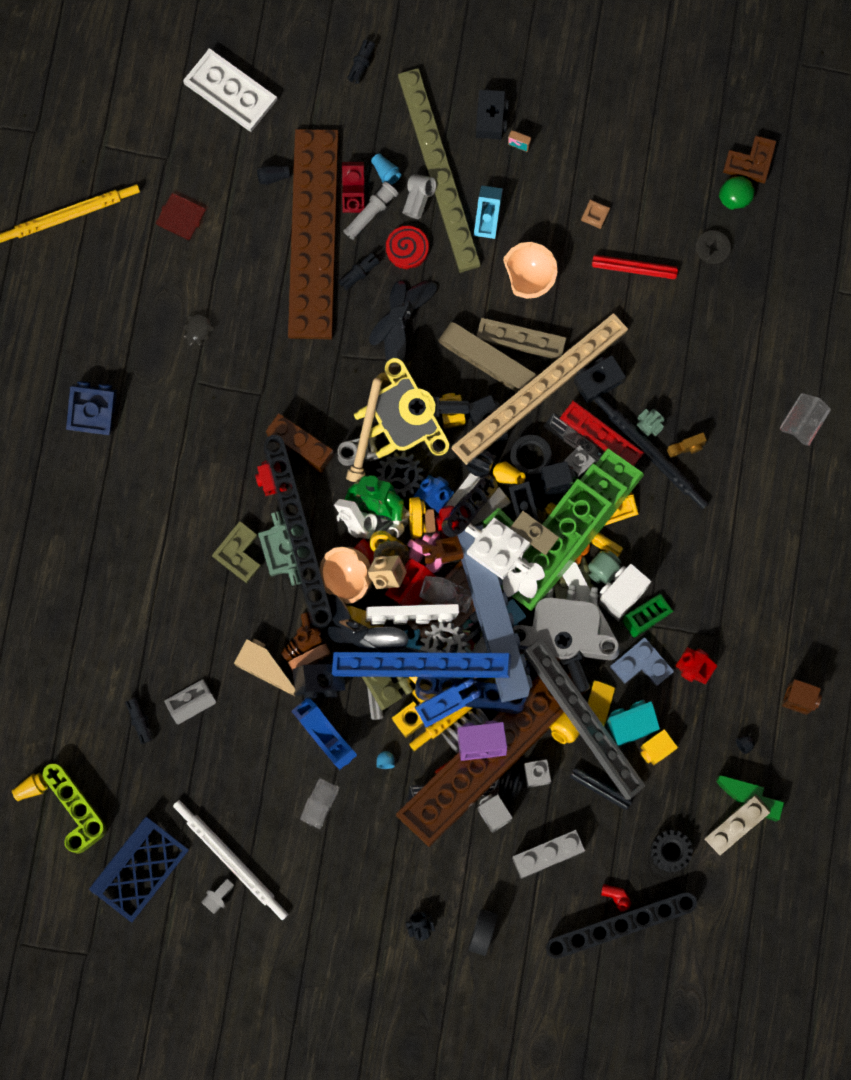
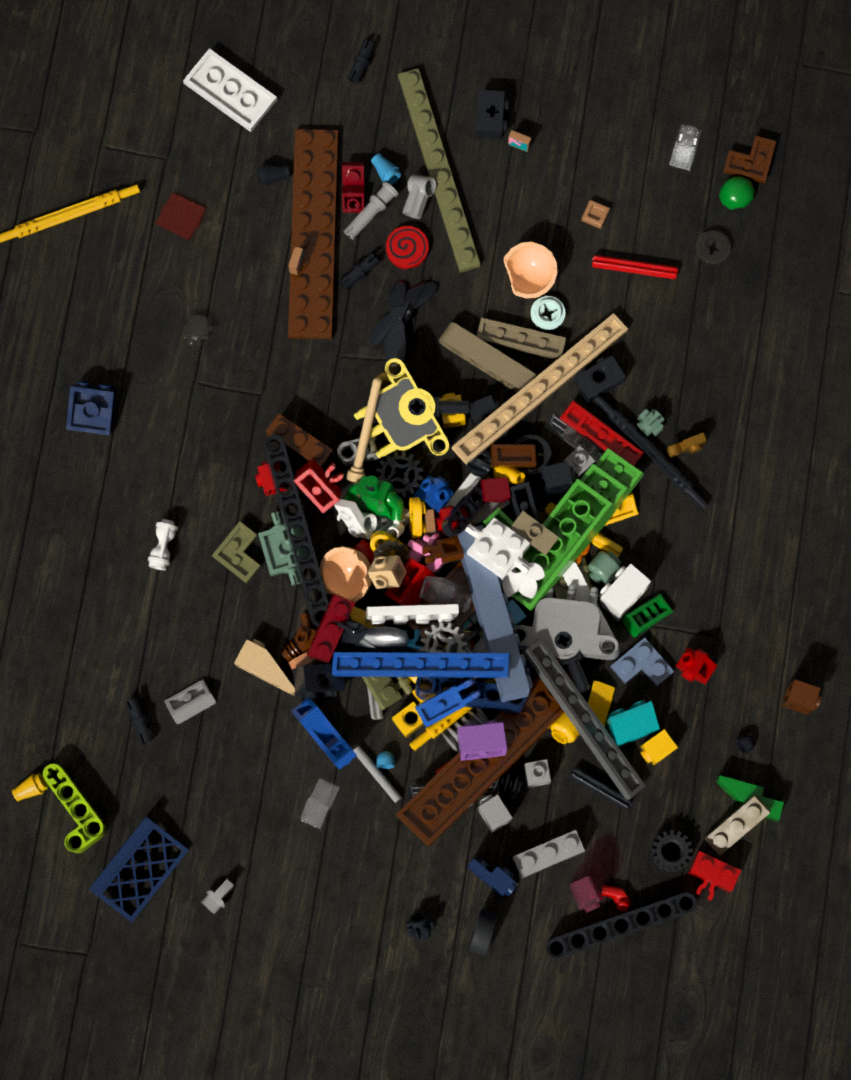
(160, 555): none -> white piece
(230, 860): white axle -> none
(296, 260): none -> medium nougat tile
(319, 485): none -> red brick
(328, 630): none -> dark red plate
(377, 774): none -> light grey bar
(488, 212): medium azure slope -> none
(495, 490): none -> dark red slope
(499, 880): none -> dark blue plate
(513, 455): none -> reddish brown tile
(552, 304): none -> light aqua gear
(586, 894): none -> clear pink brick
(685, 147): none -> clear slope
(713, 872): none -> red brick
(805, 418): clear panel -> none

